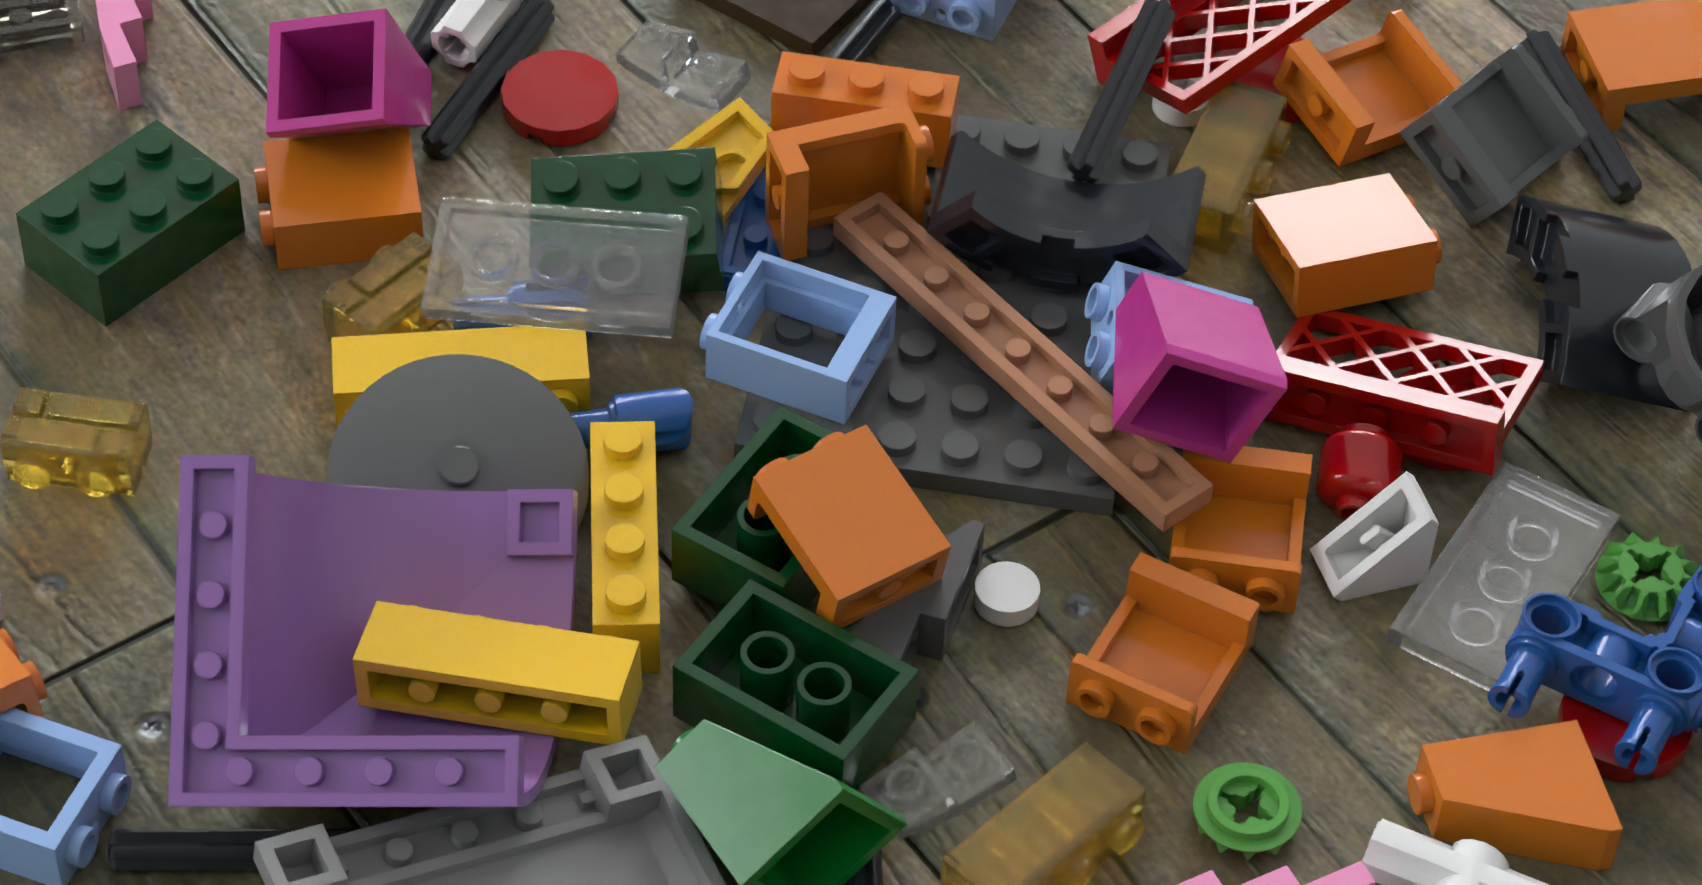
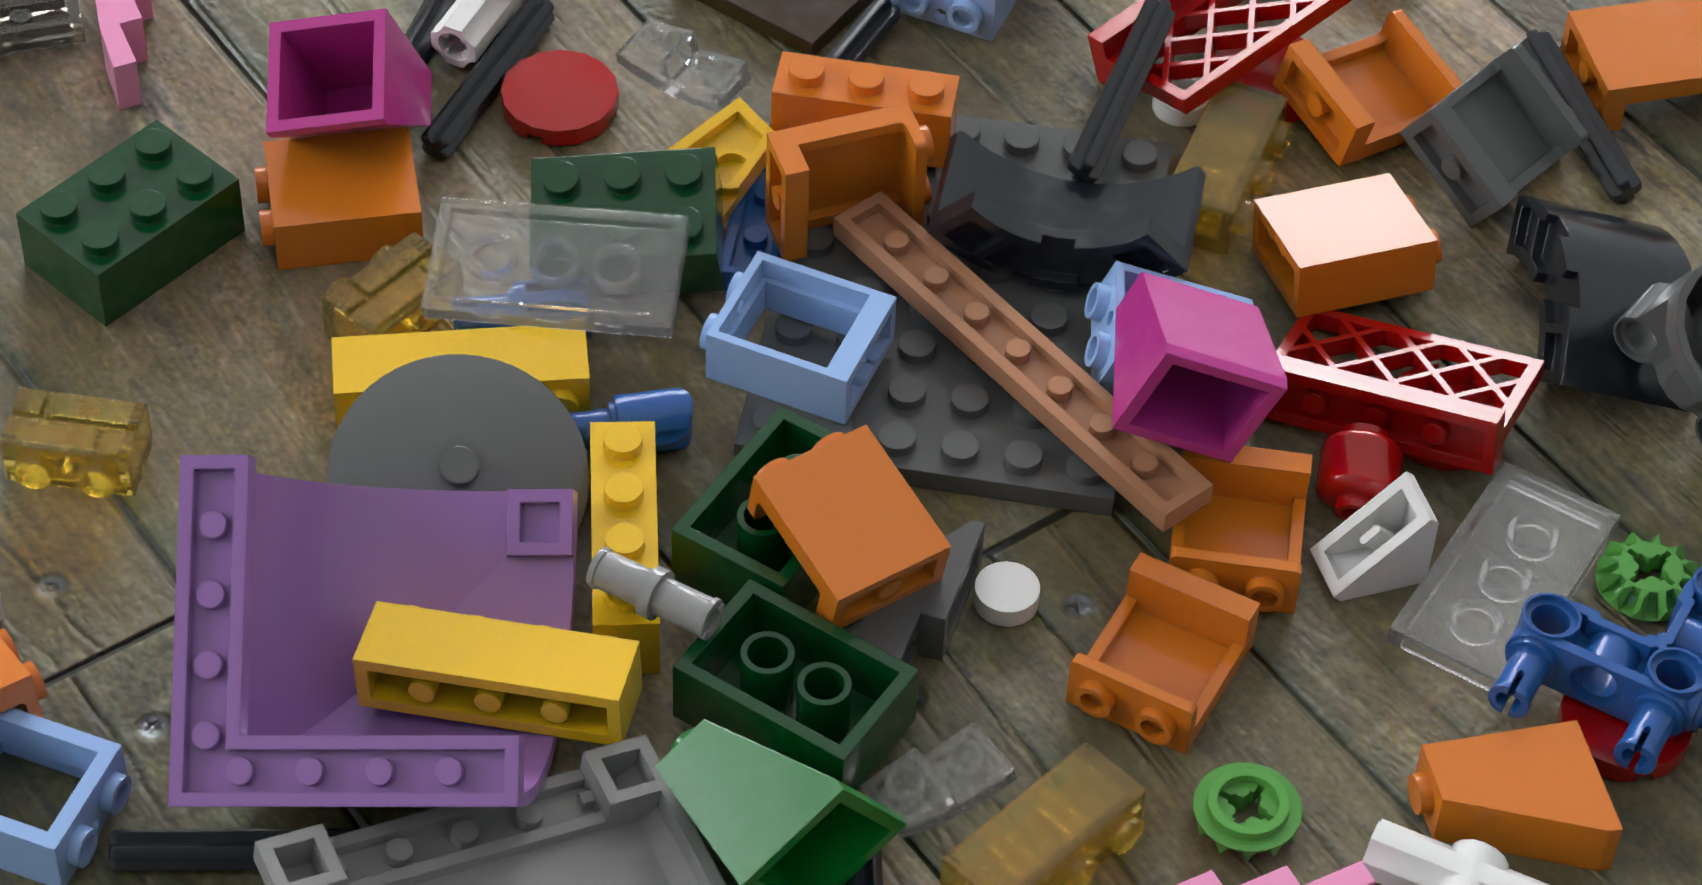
(655, 593): none -> light grey pin

